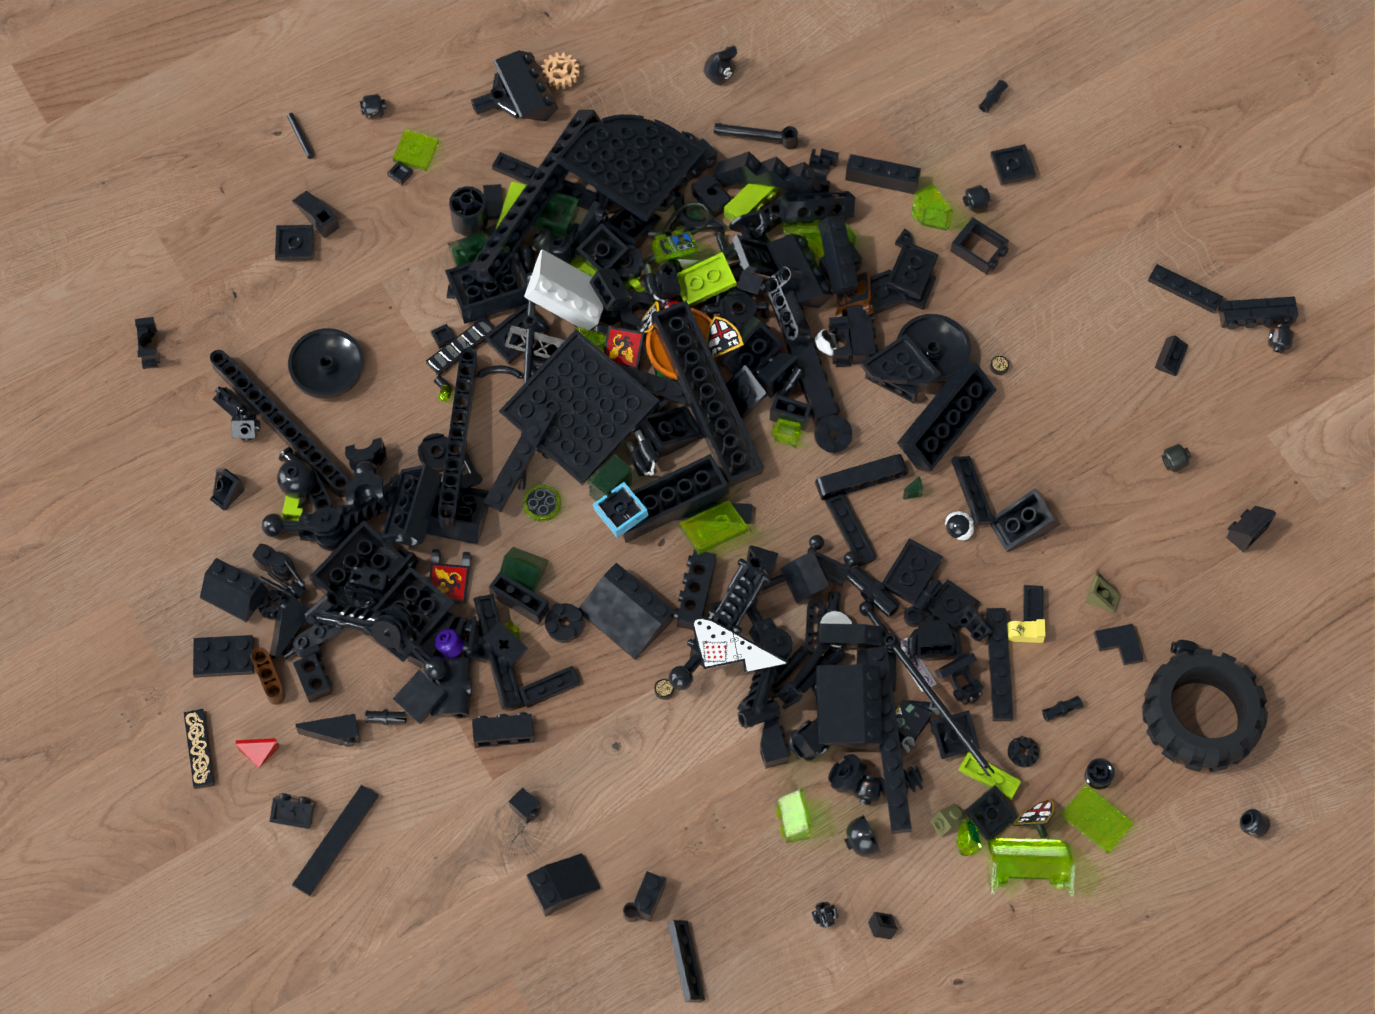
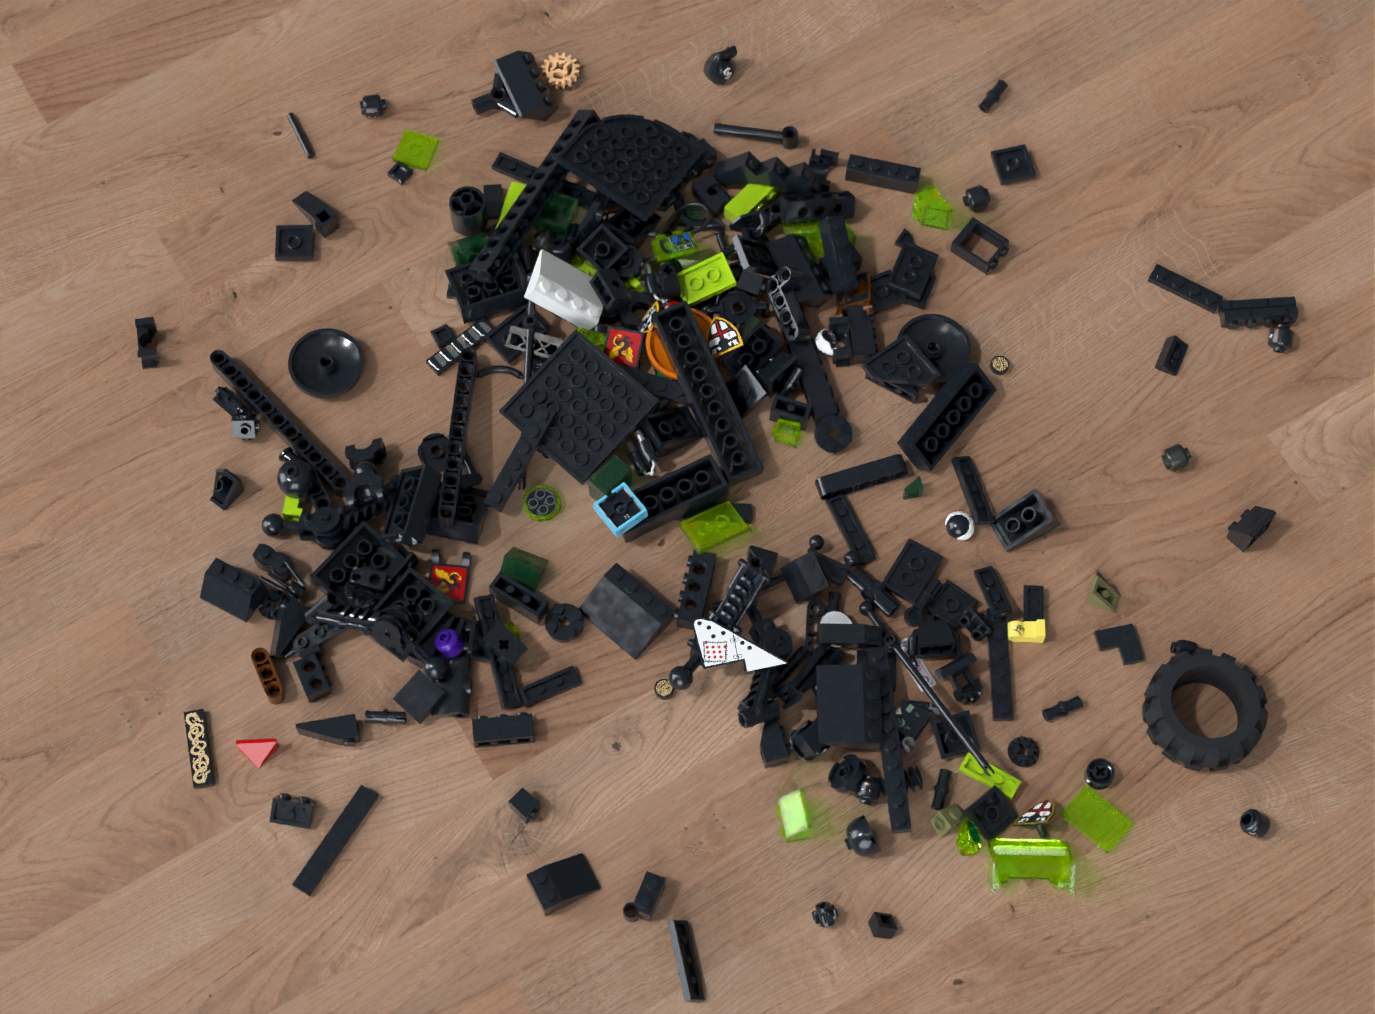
(223, 656): black plate -> none
(445, 388): clear neon green arm -> none
(941, 789): none -> black pin
(992, 592): none -> black tile

